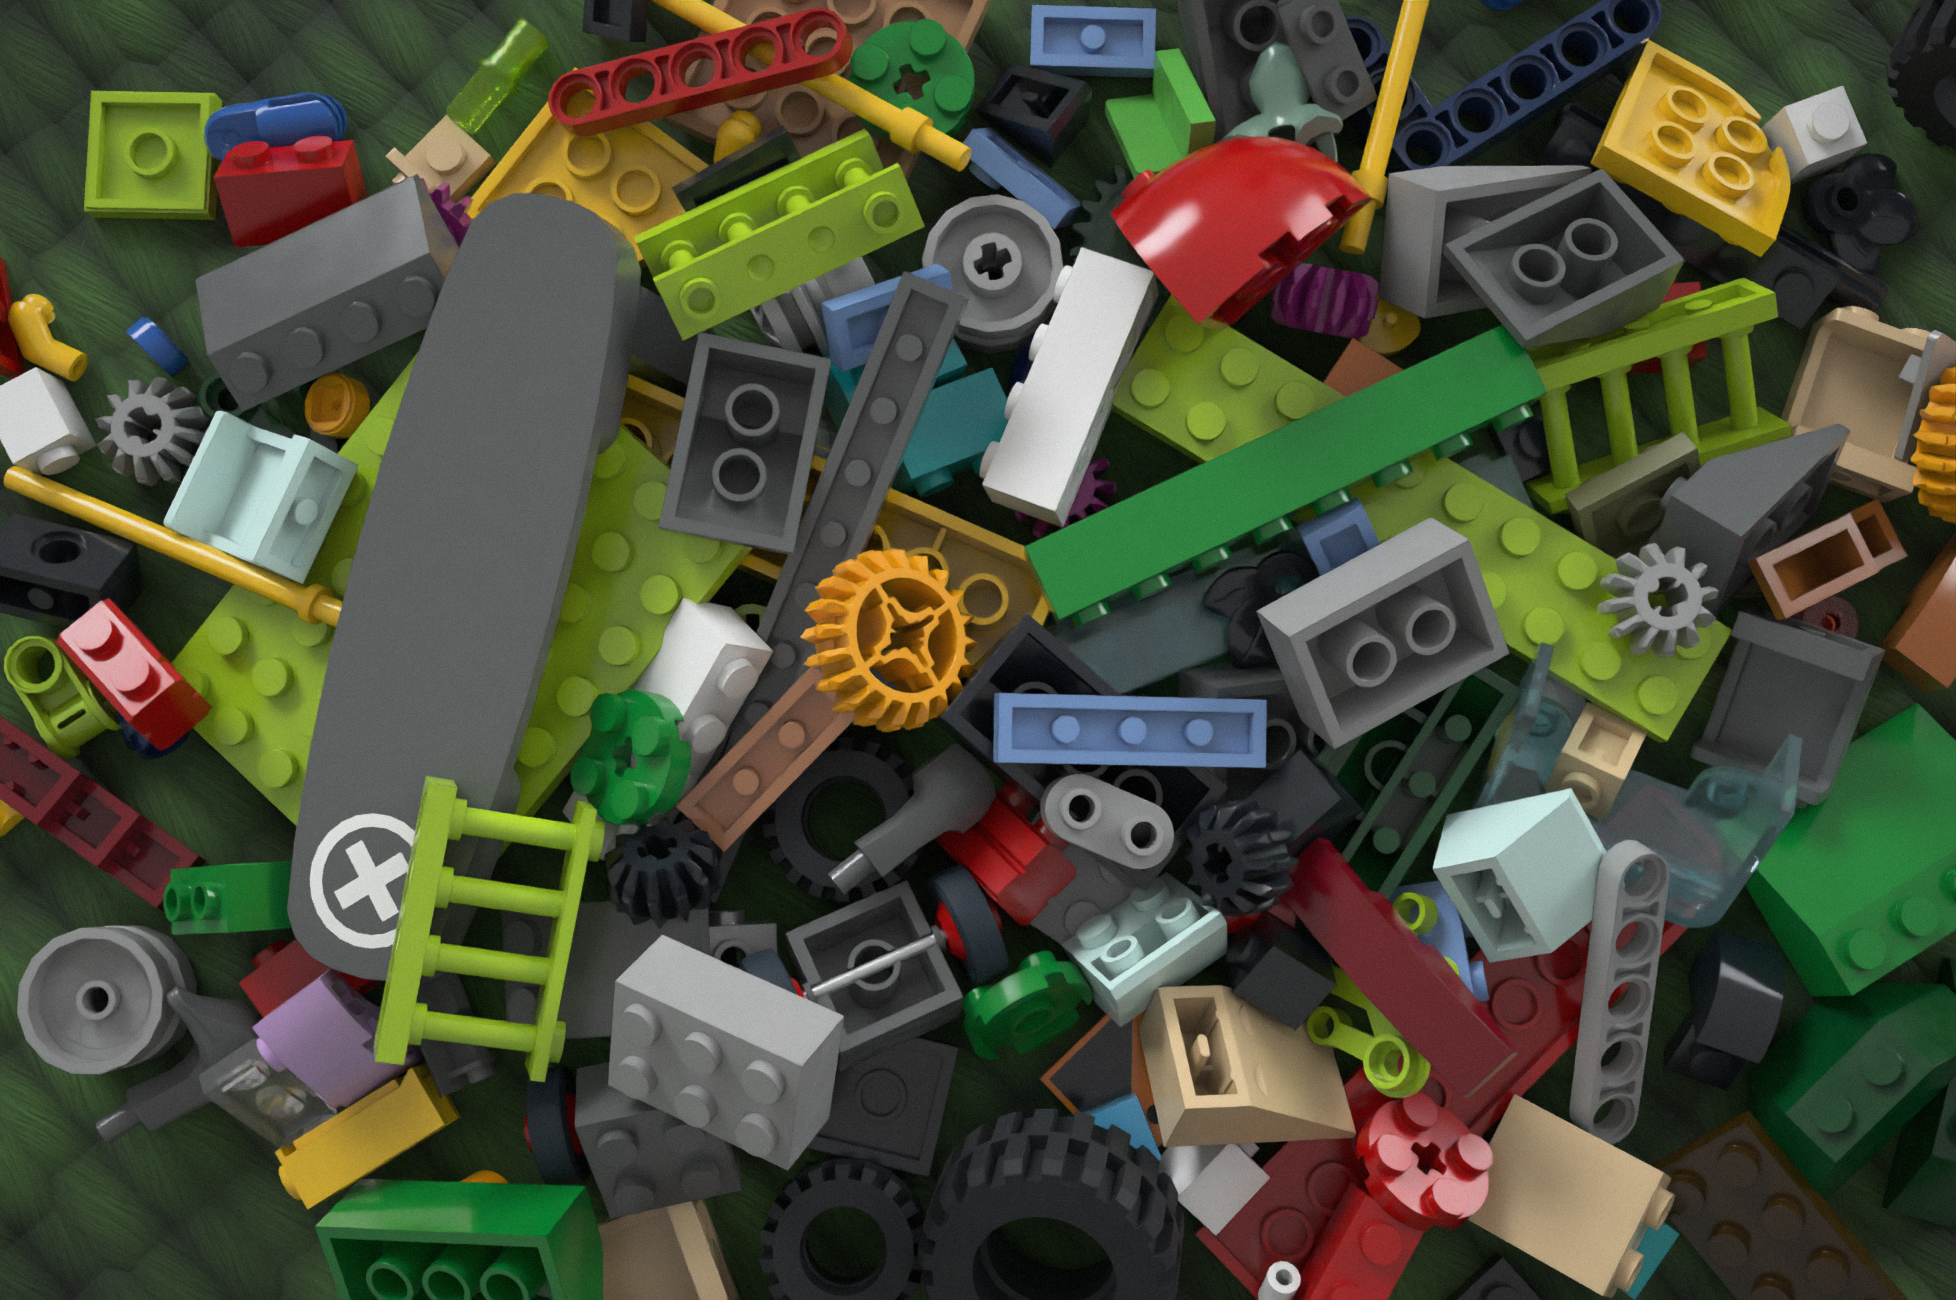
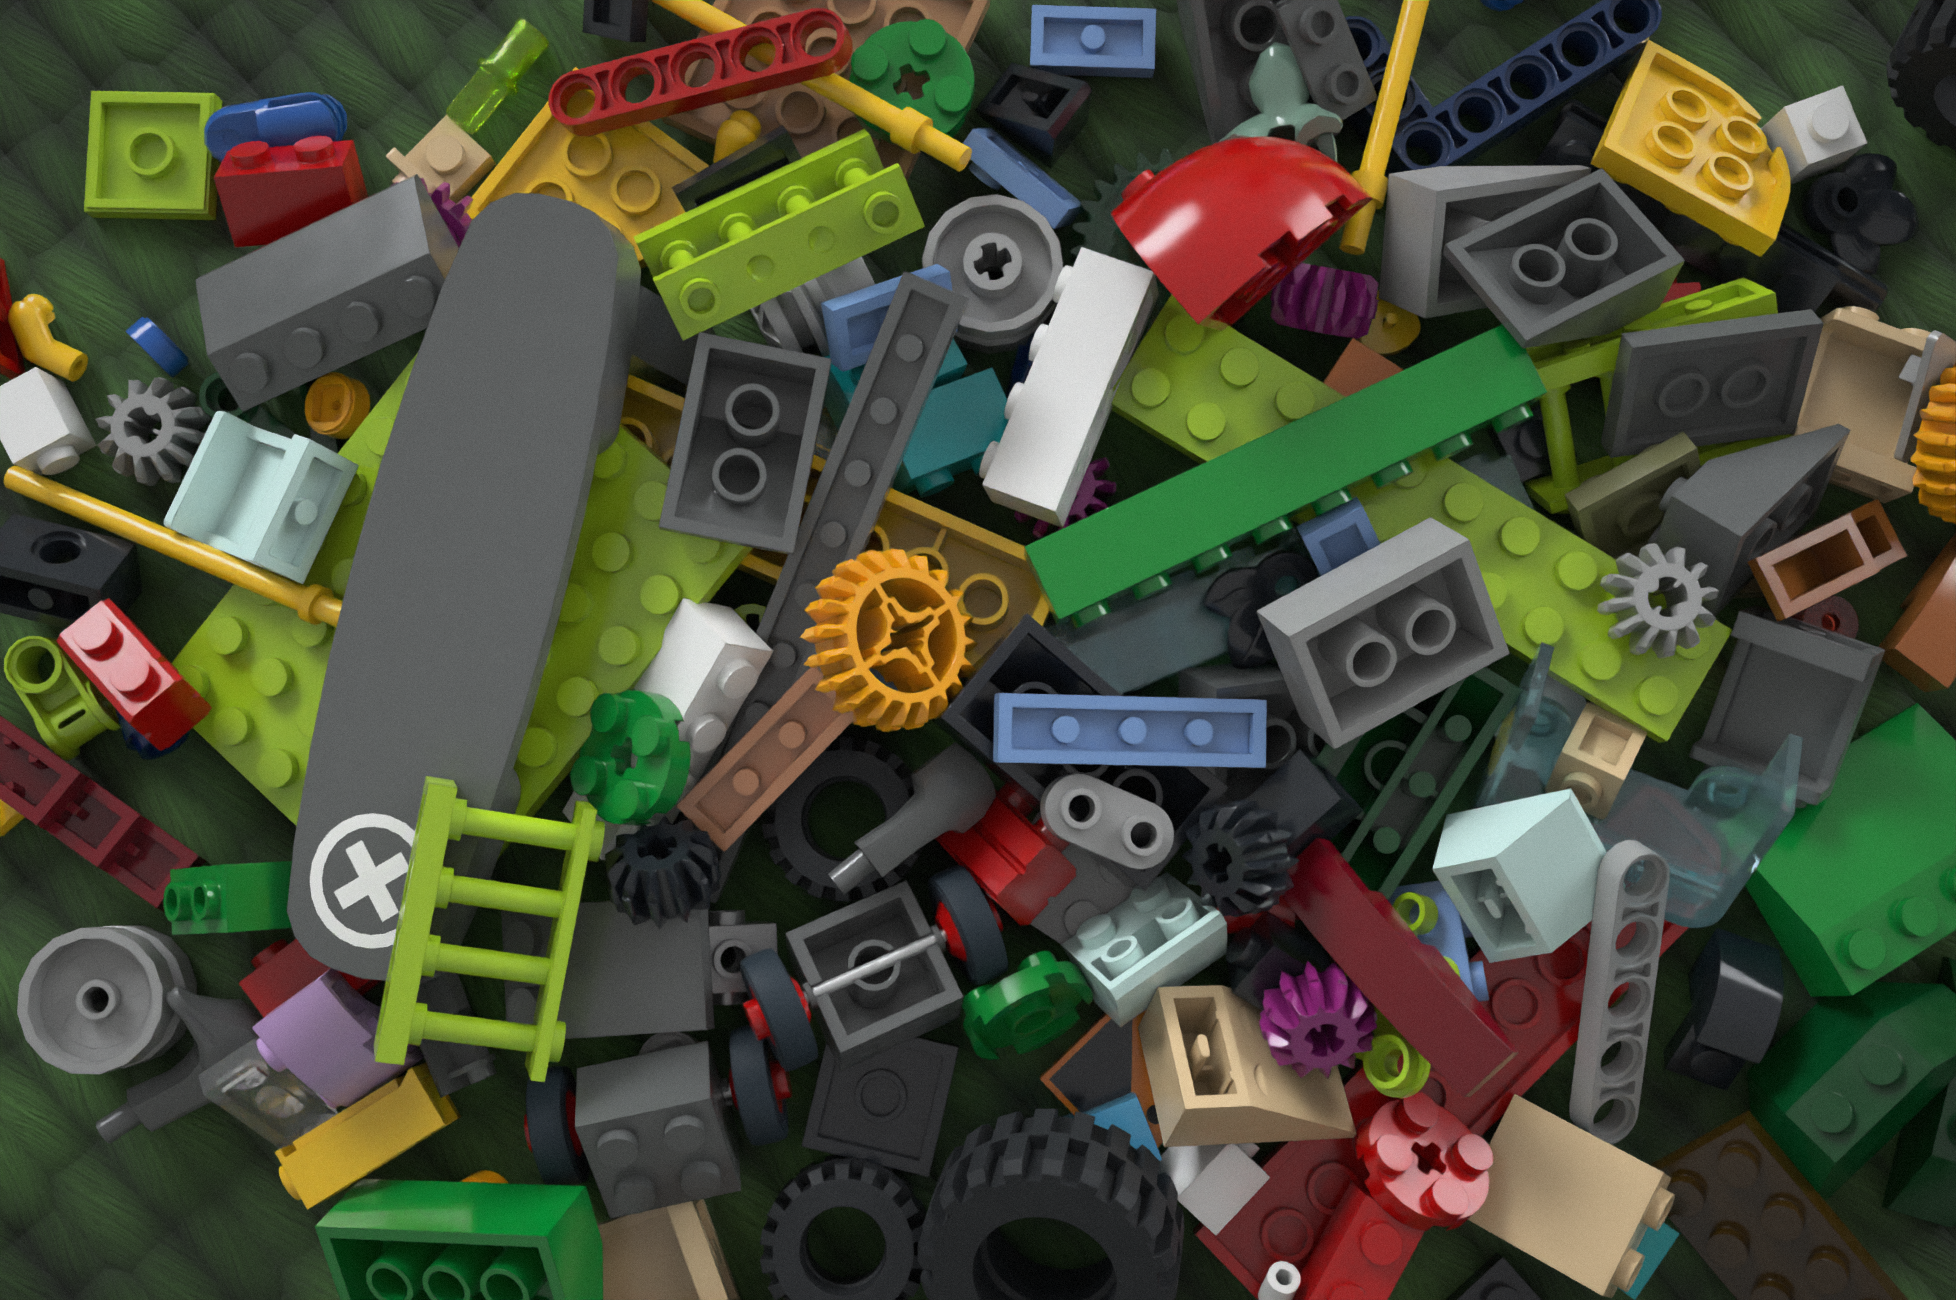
(724, 1050): light grey brick -> none
(1165, 124): bright green panel -> none
(1317, 1020): none -> magenta gear
(1711, 381): none -> dark grey plate

